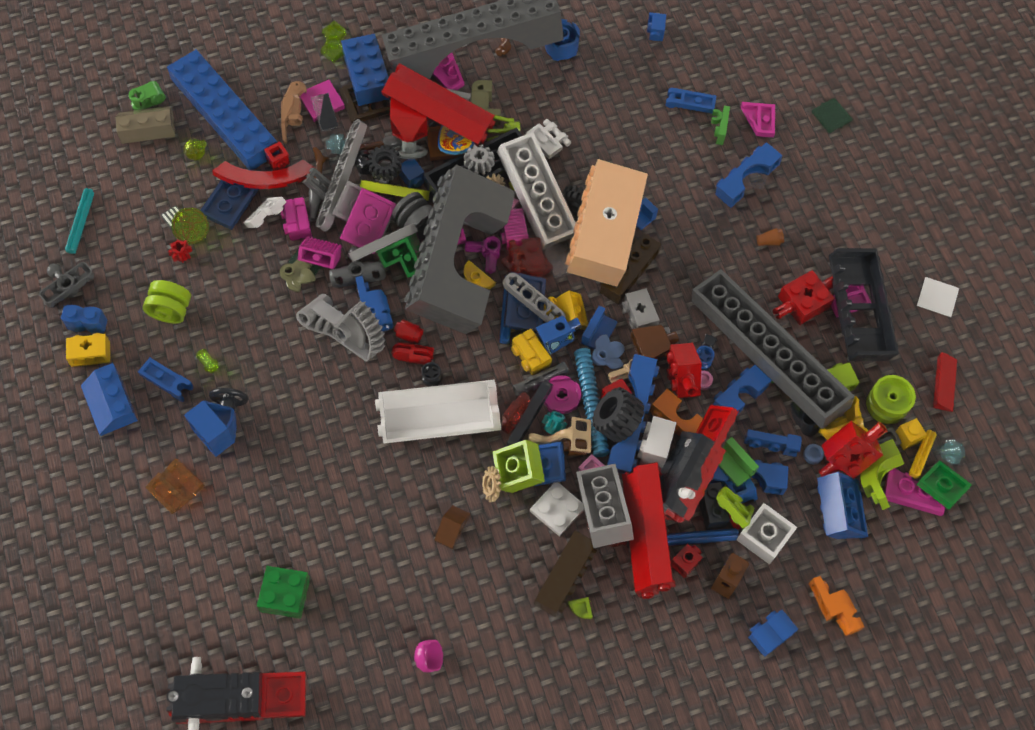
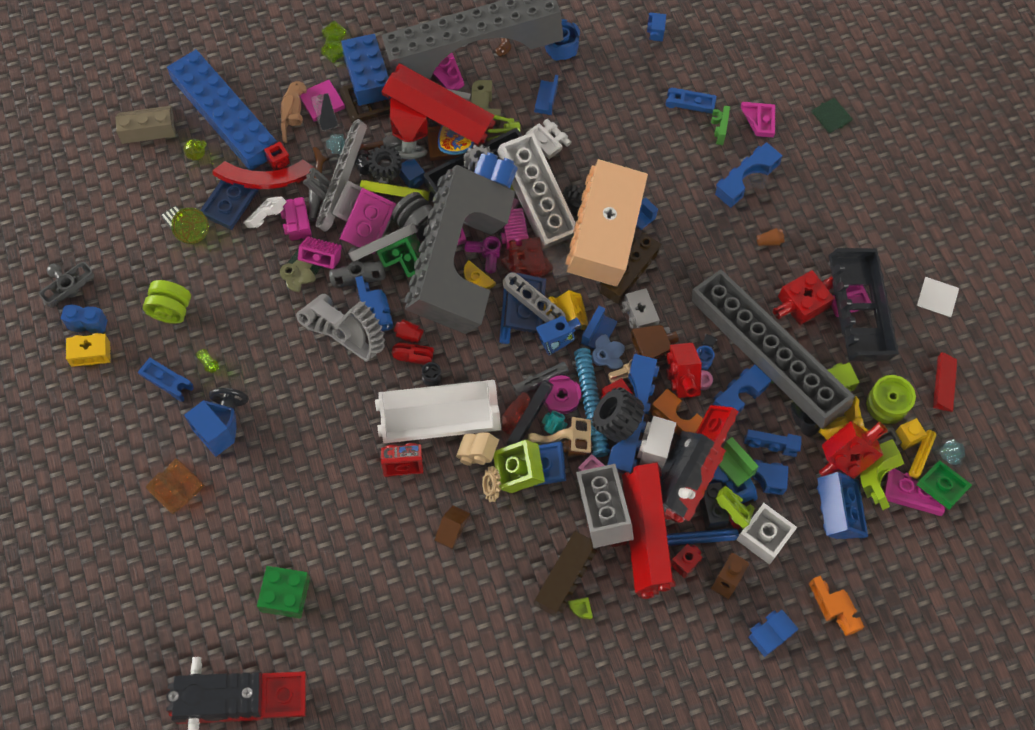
(79, 221): teal axle -> none
(108, 400): blue slope -> none
(147, 94): bright green piece -> none
(180, 251): red gear -> none
(401, 460): none -> red slope
(429, 656): dark pink hair -> none
(477, 448): none -> tan brick
(496, 170): none -> blue brick
(531, 352): yellow brick -> none
(546, 96): none -> blue panel
(557, 508): white plate -> none
(813, 454): medium blue tile -> none

